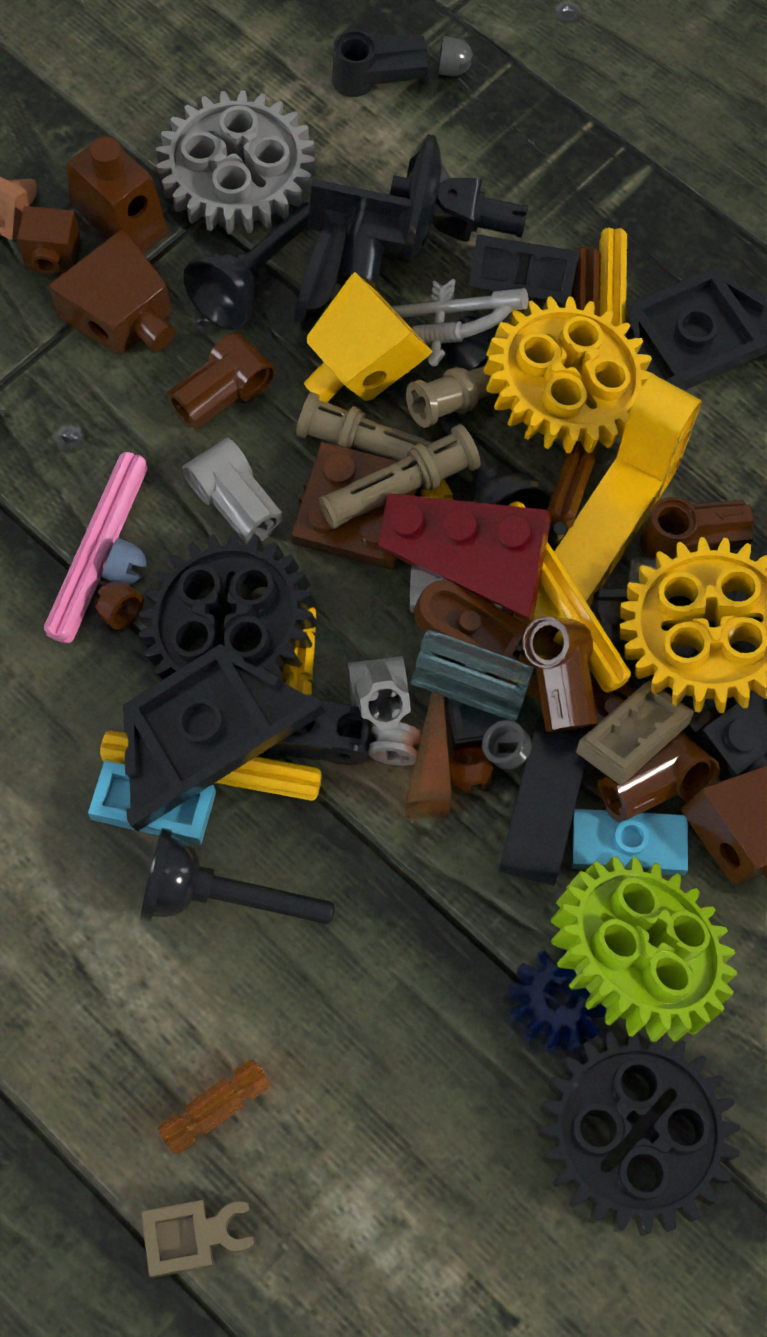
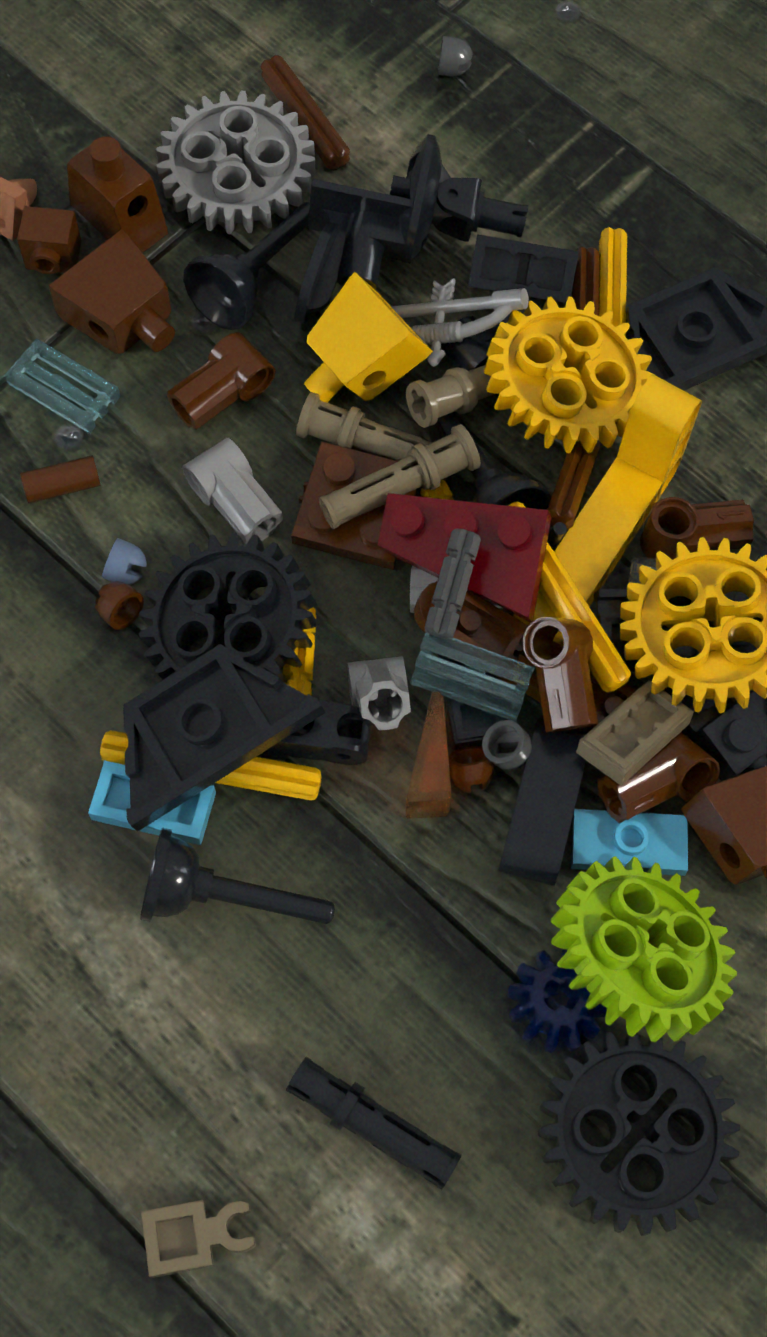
(60, 479): none -> reddish brown axle
(94, 408): none -> clear light blue tile
(95, 548): bright pink axle -> none
(213, 1106): clear orange axle -> none
(296, 99): none -> reddish brown axle
(364, 61): black piece -> none
(374, 1123): none -> black pin
(395, 745): light grey bush -> none
(452, 584): none -> dark grey axle

